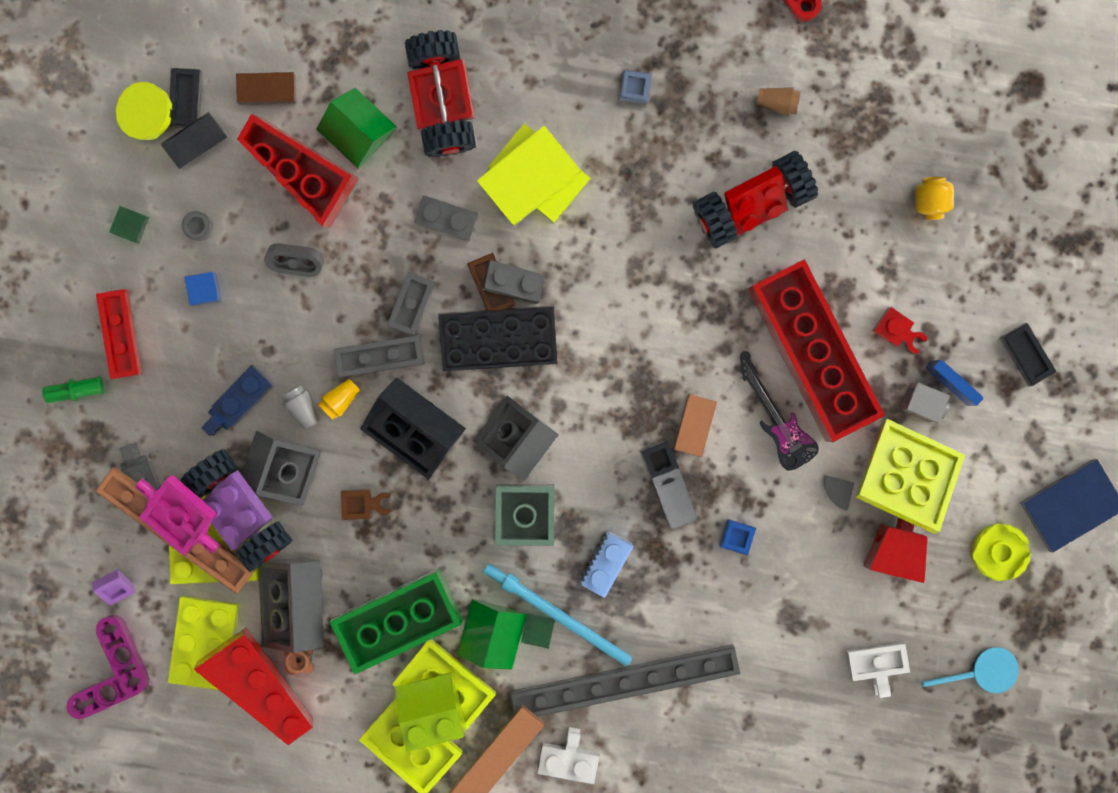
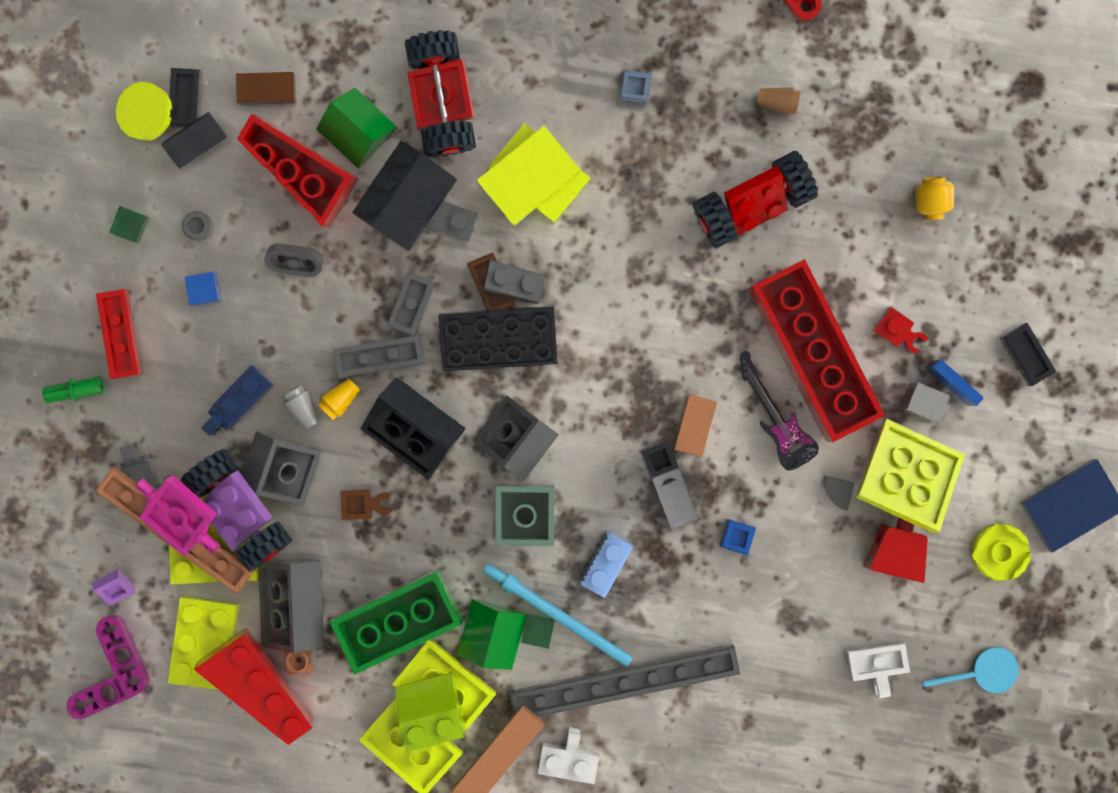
(404, 195): none -> black slope

